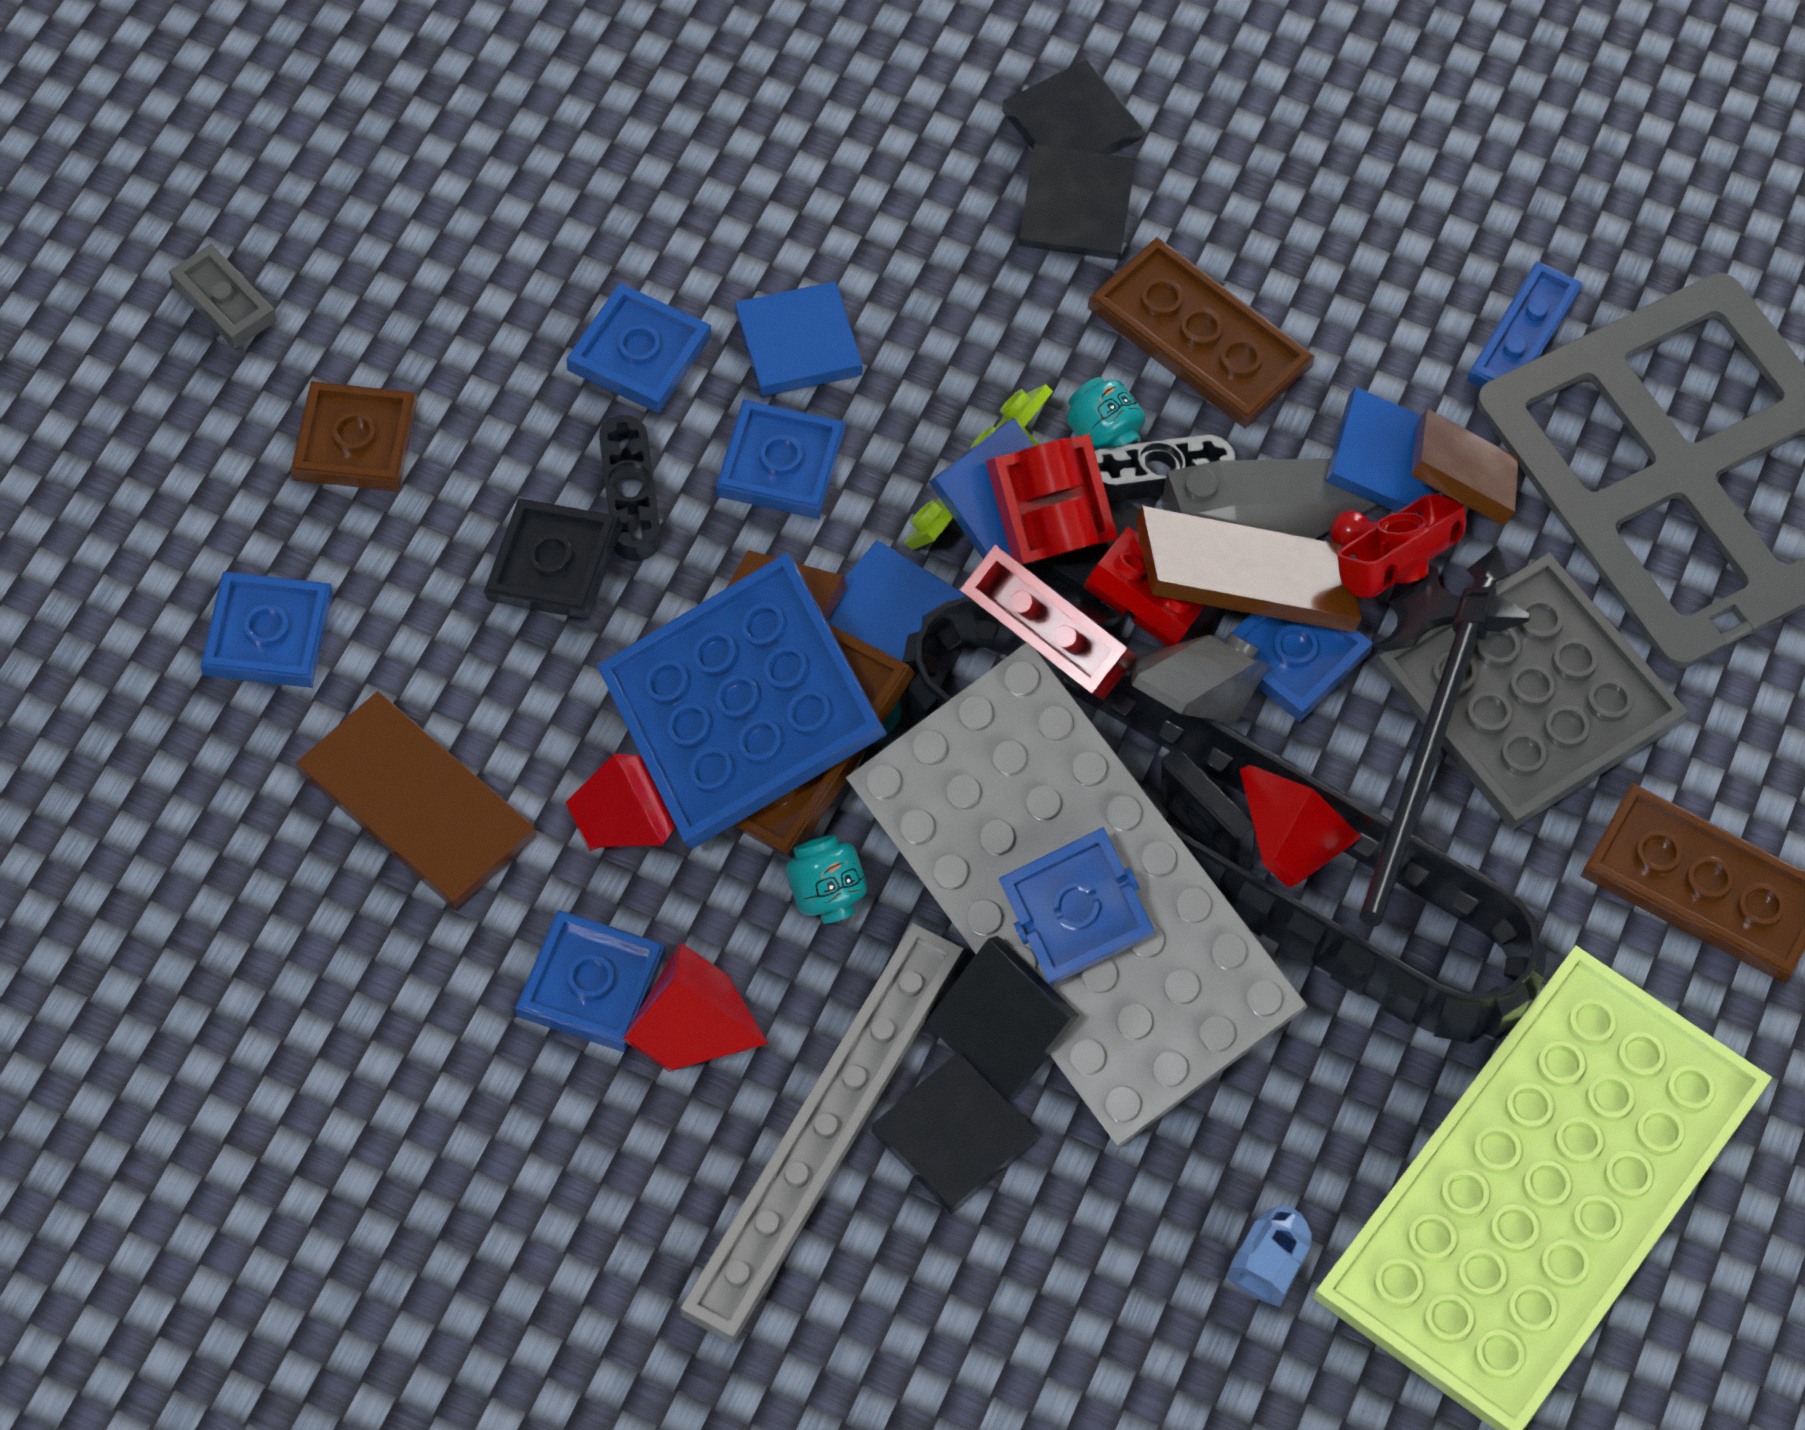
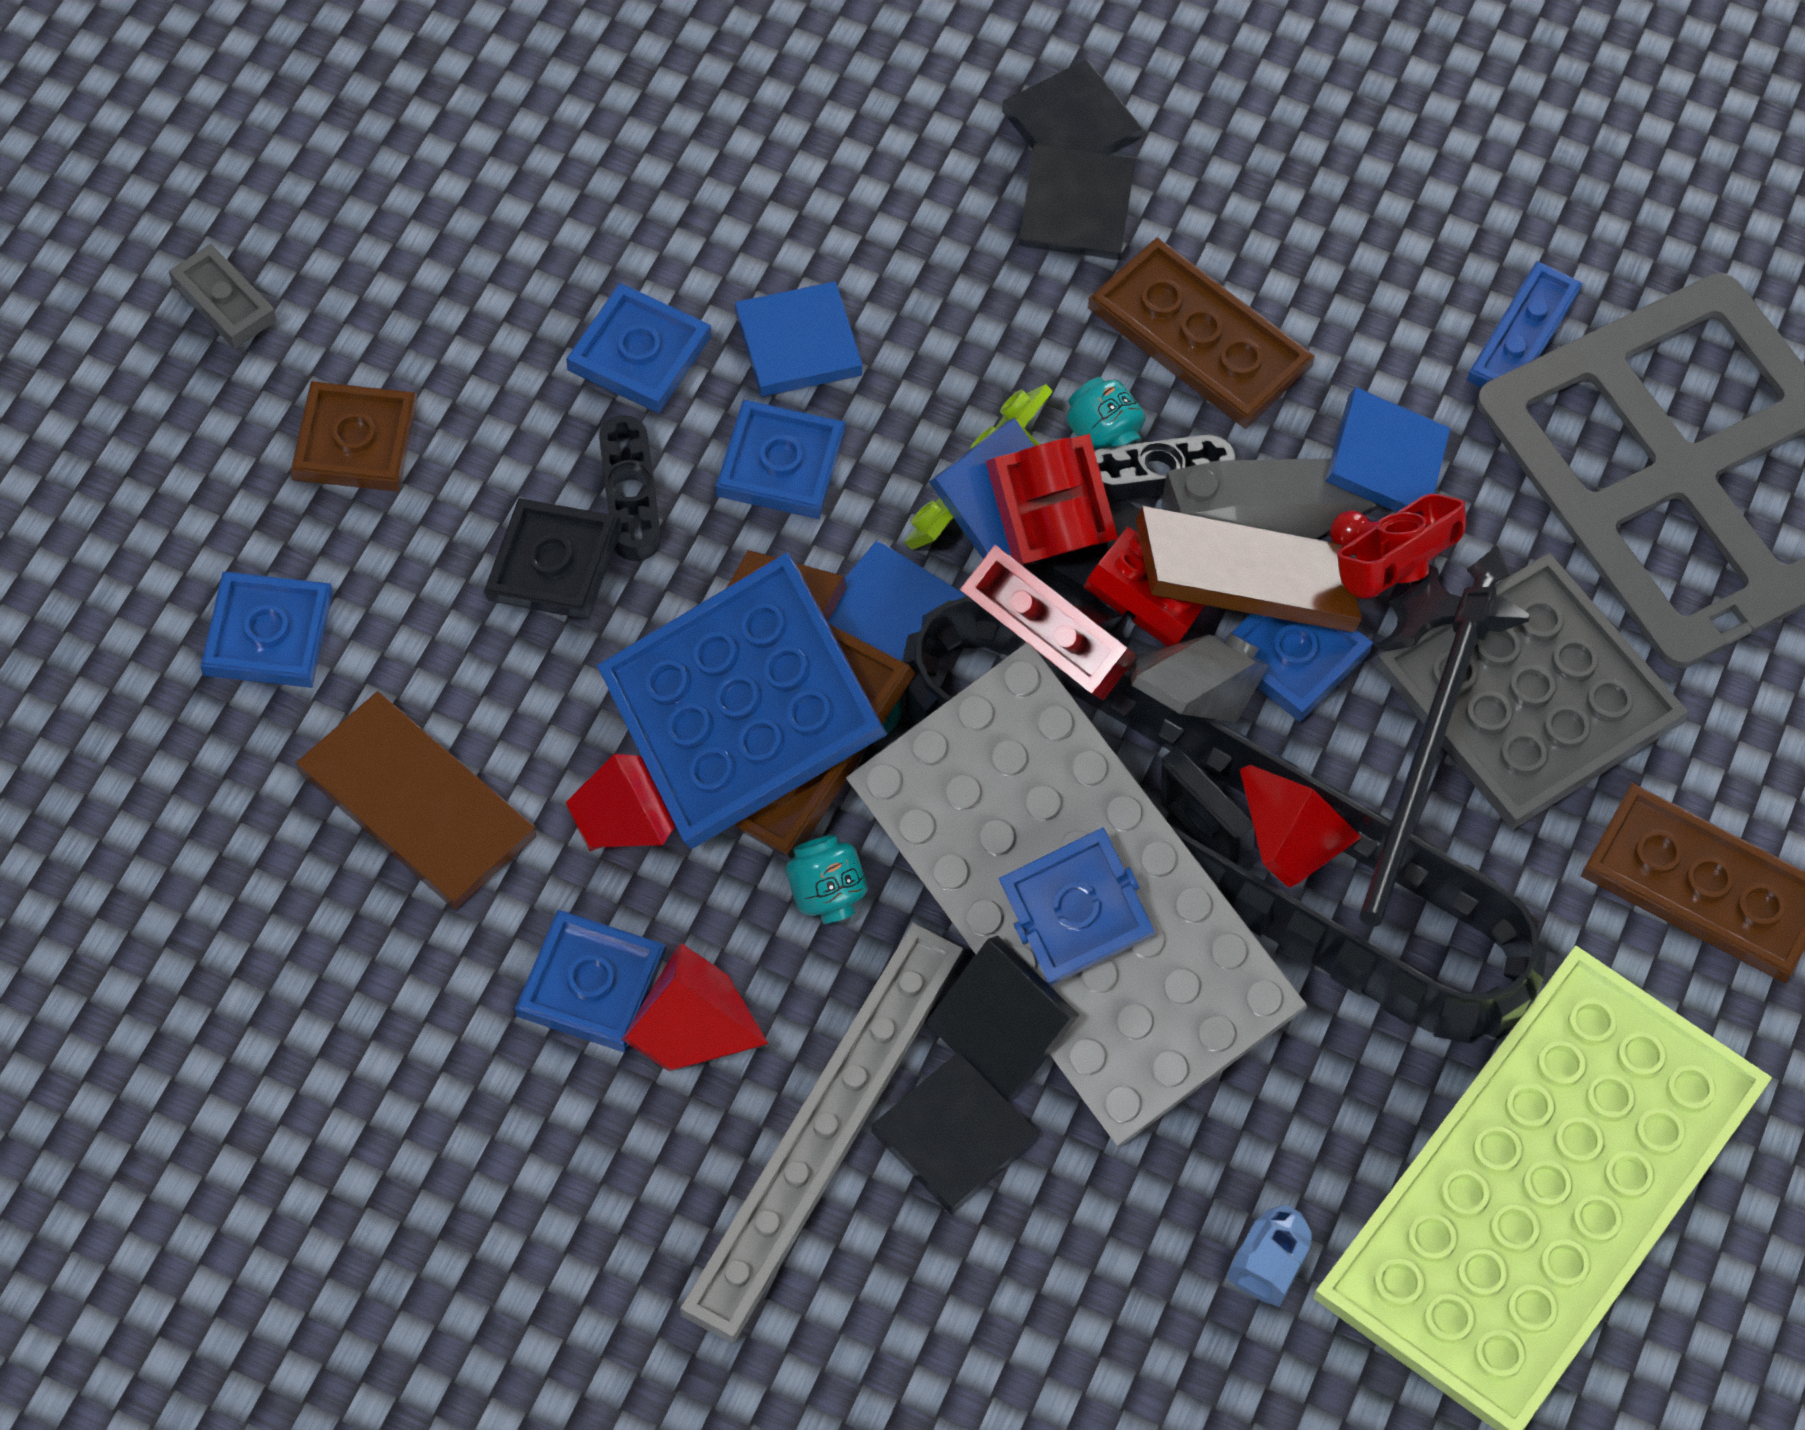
(1465, 467): reddish brown tile -> none

